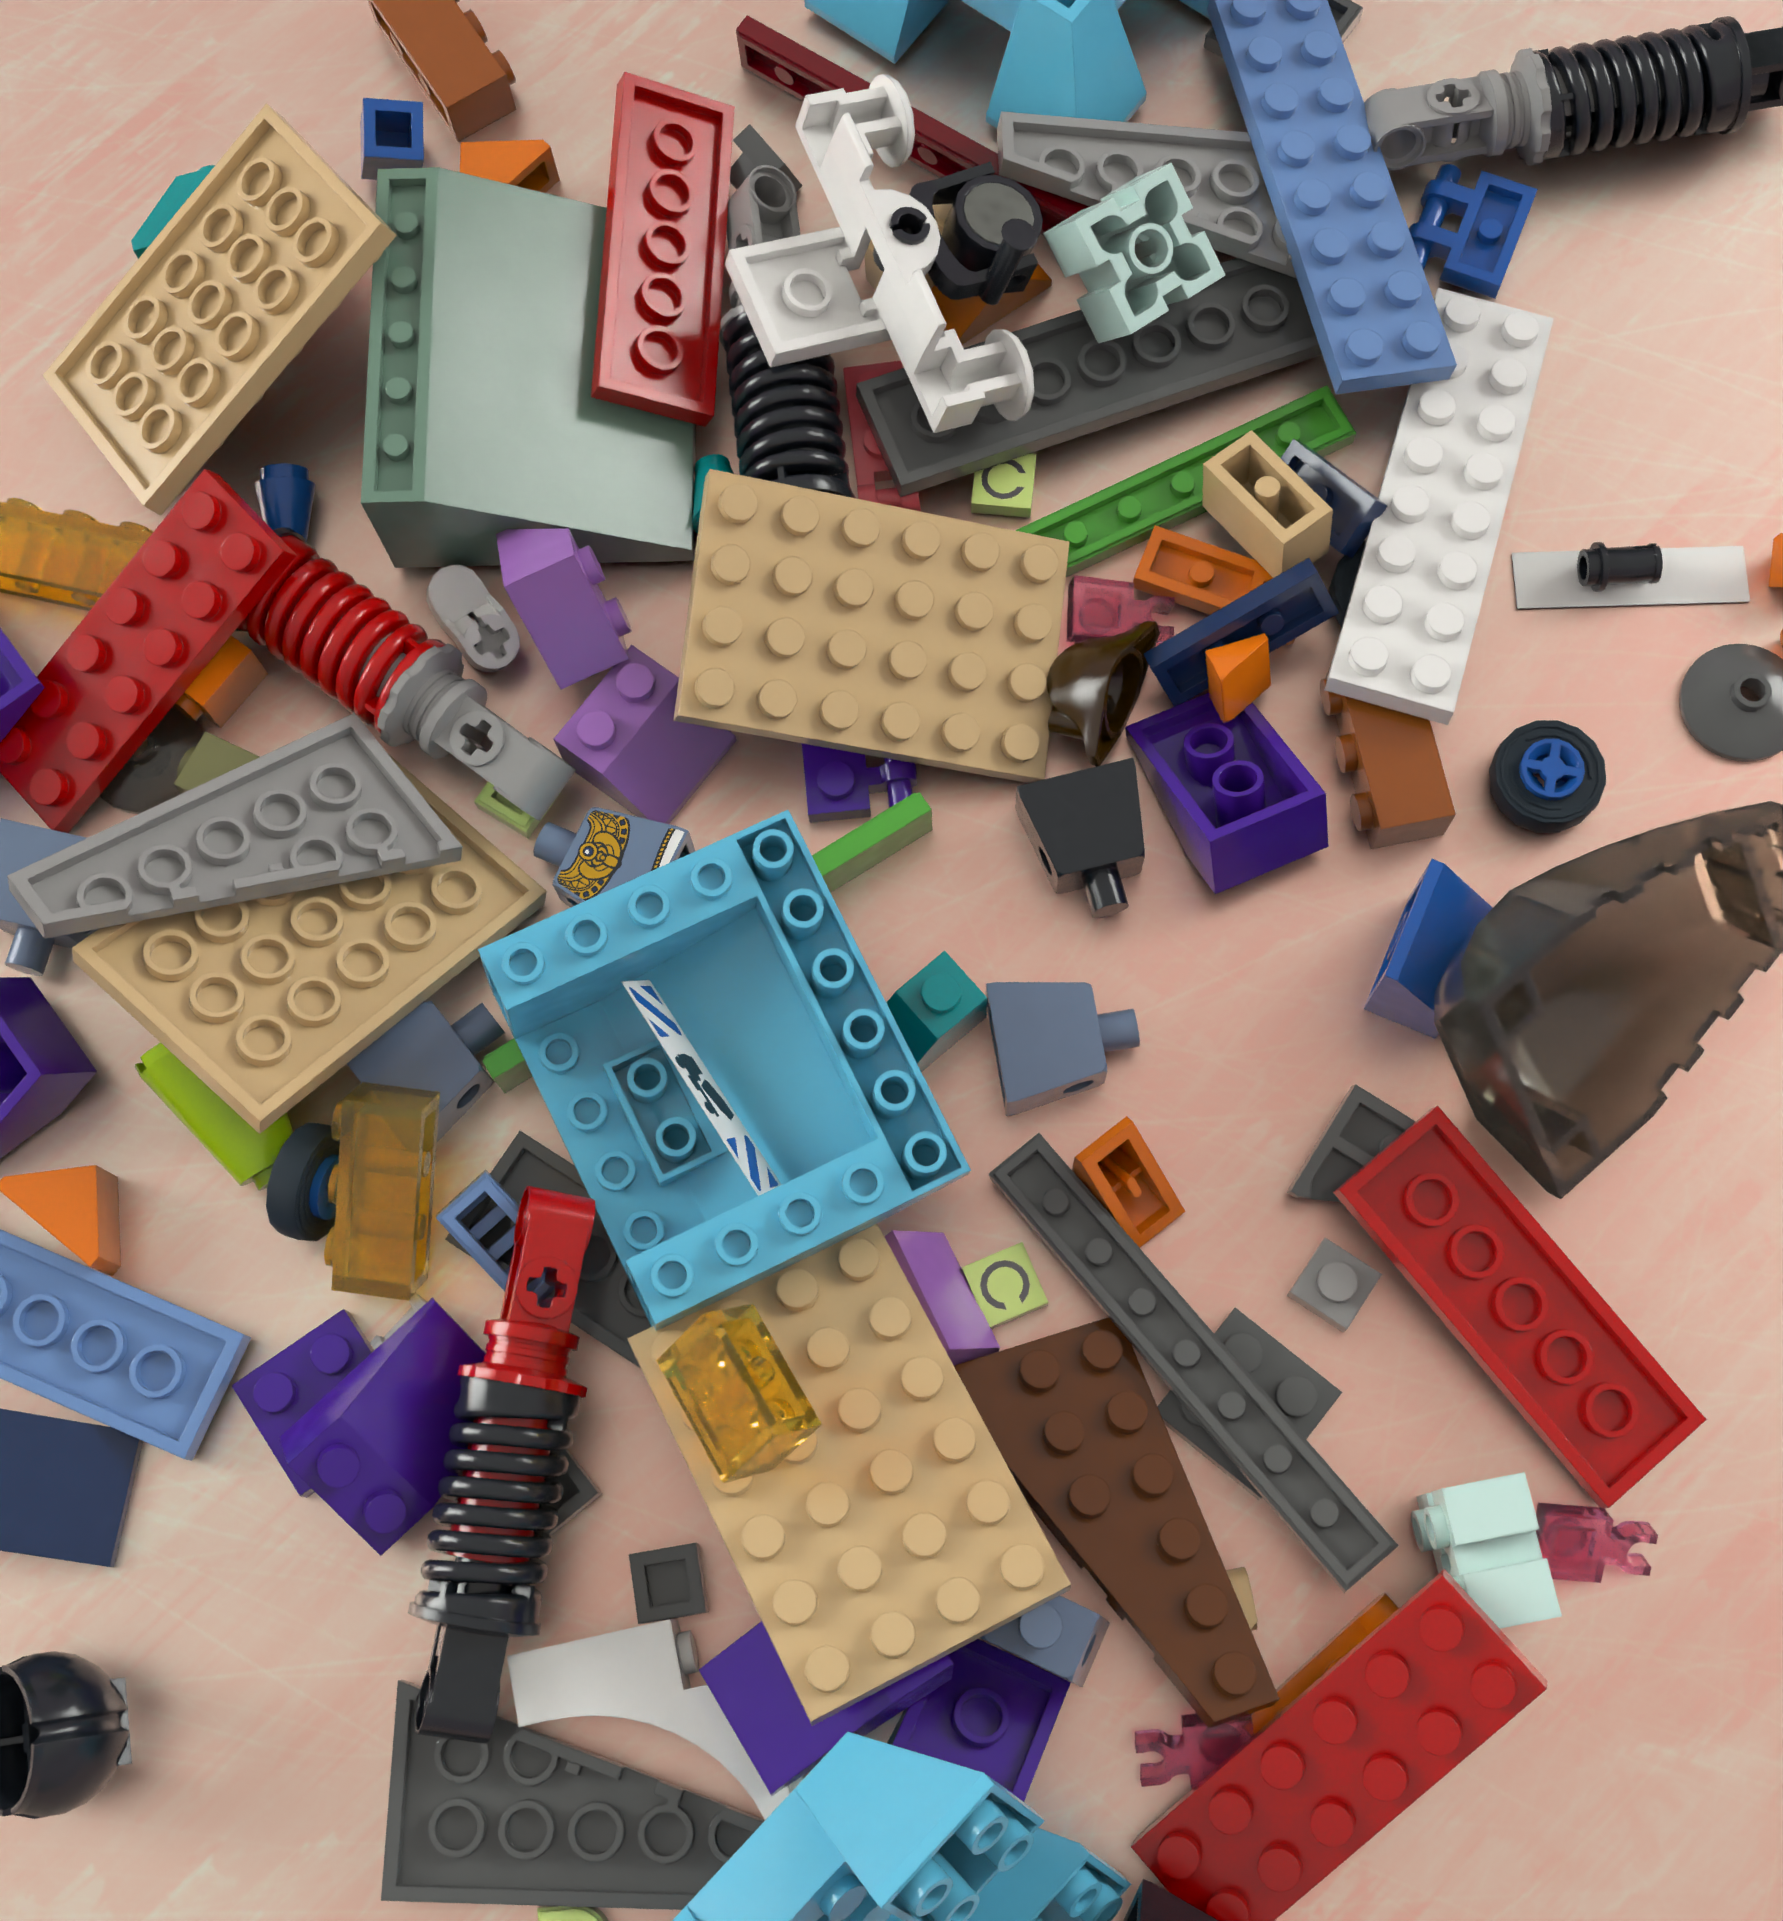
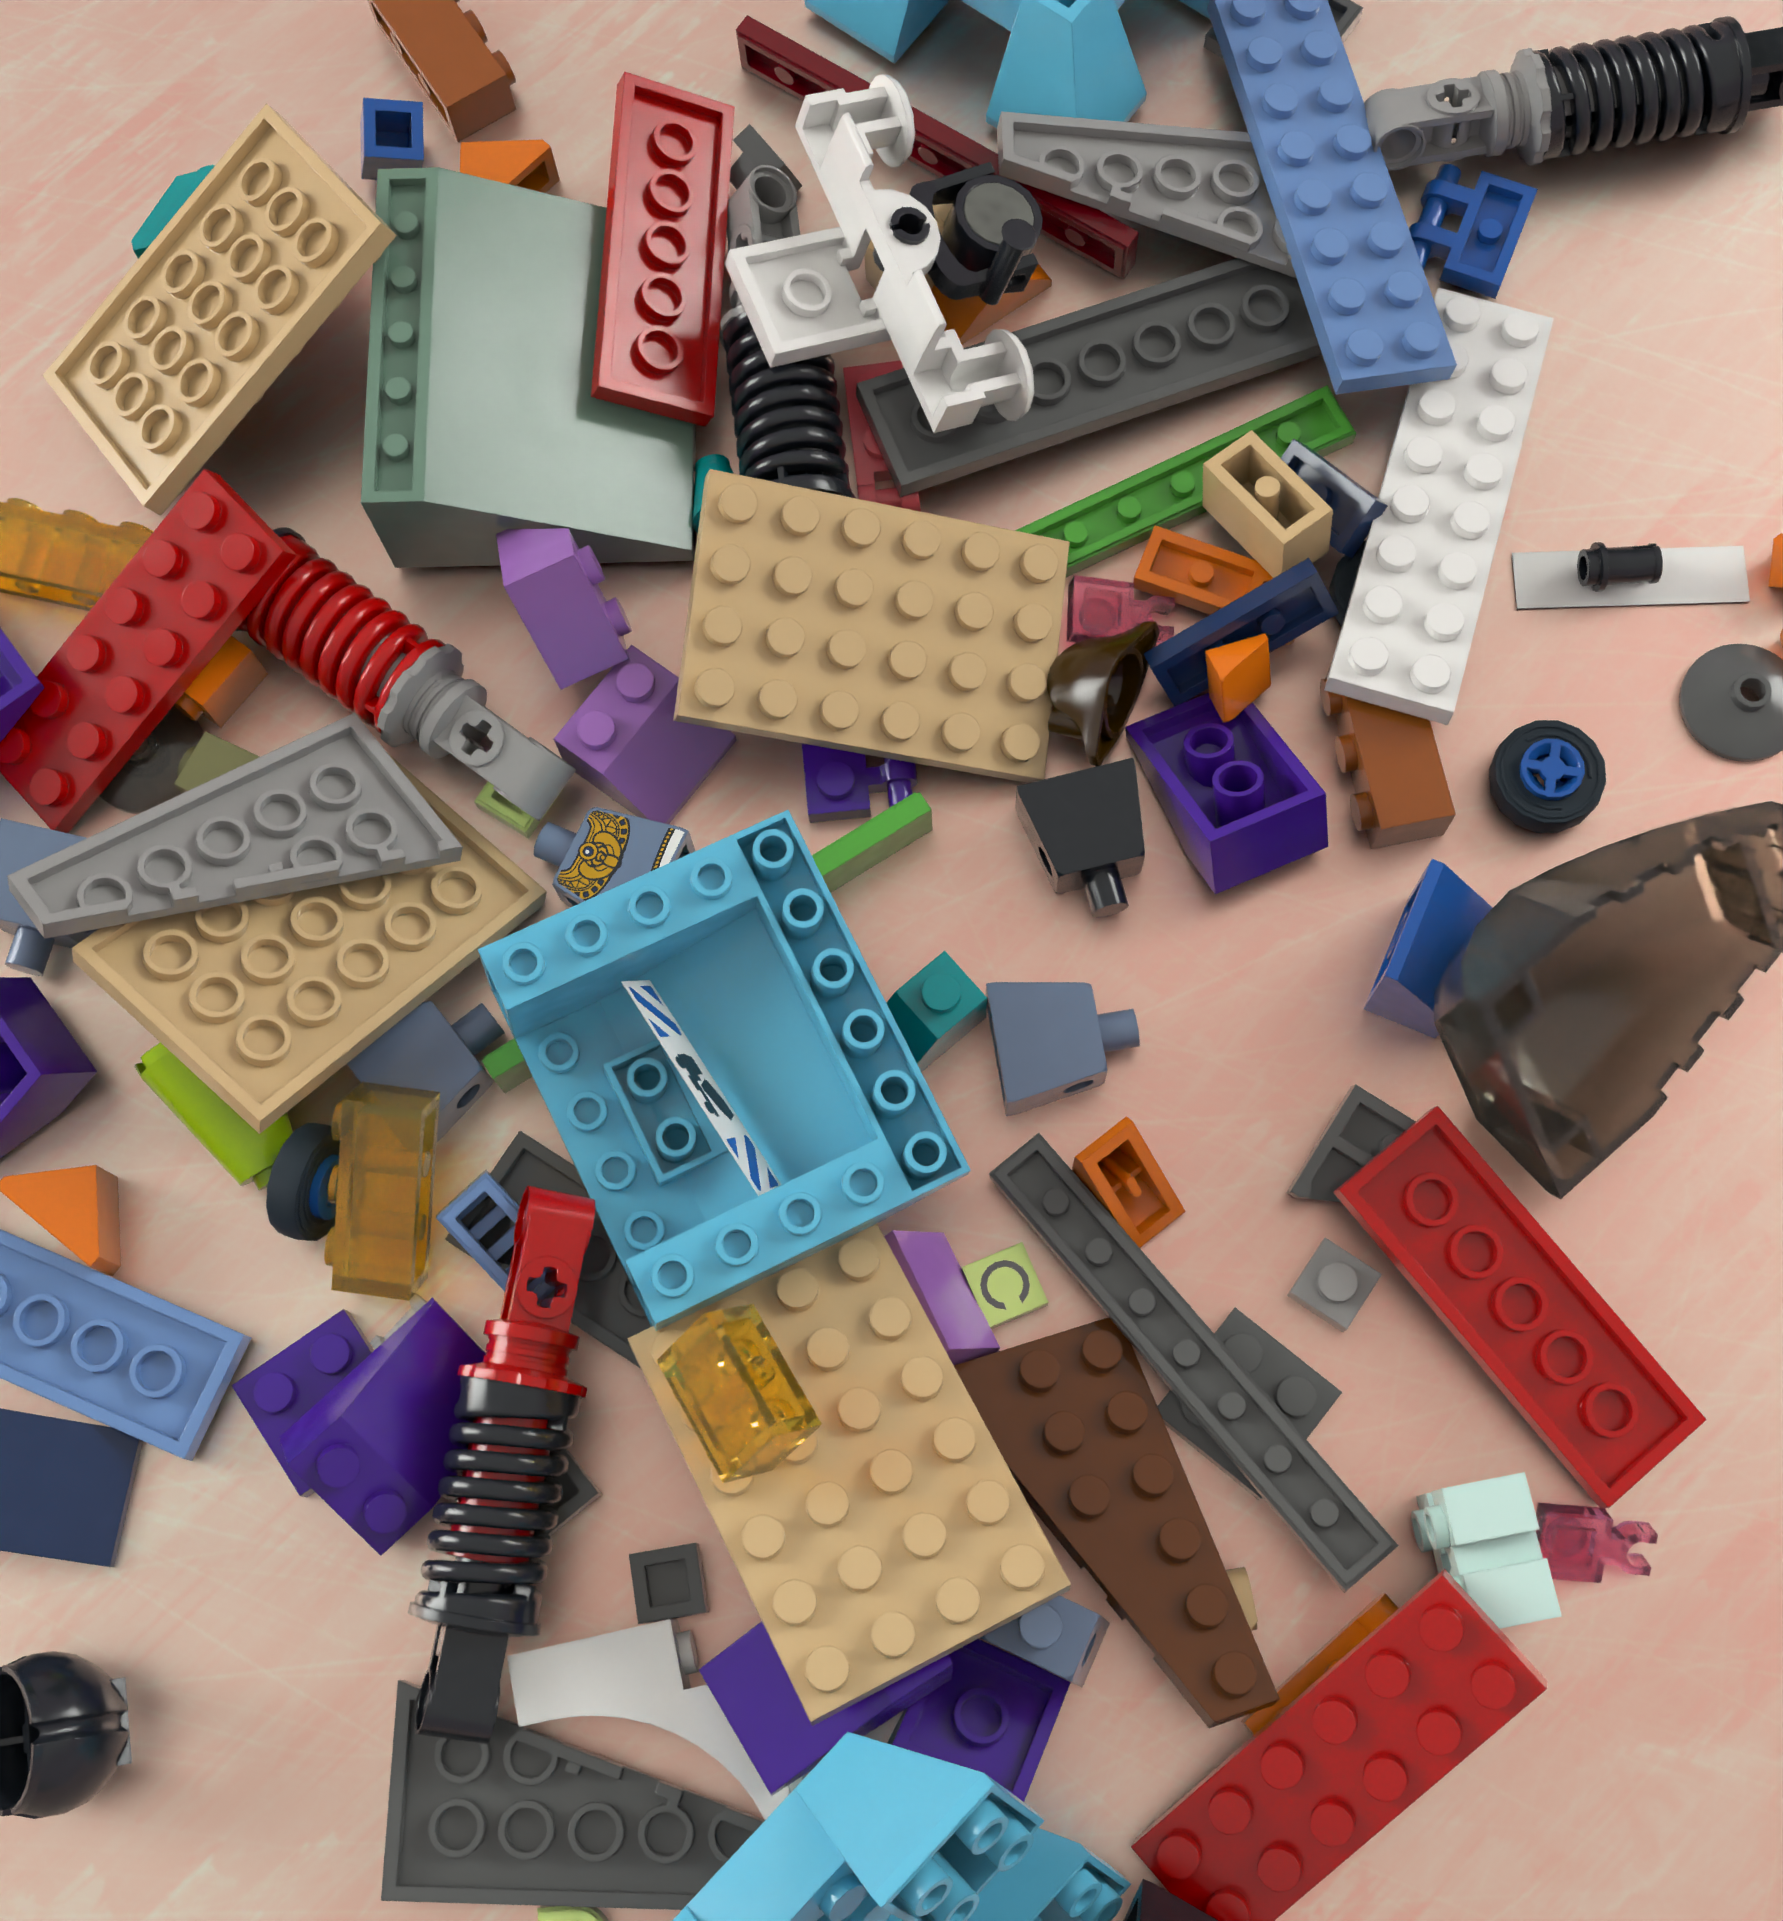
(285, 497): blue cone -> none
(459, 593): white piece -> none
(1005, 488): yellowish green tile -> none
(1134, 254): light aqua brick -> none
(1193, 1752): clear pink plate -> none

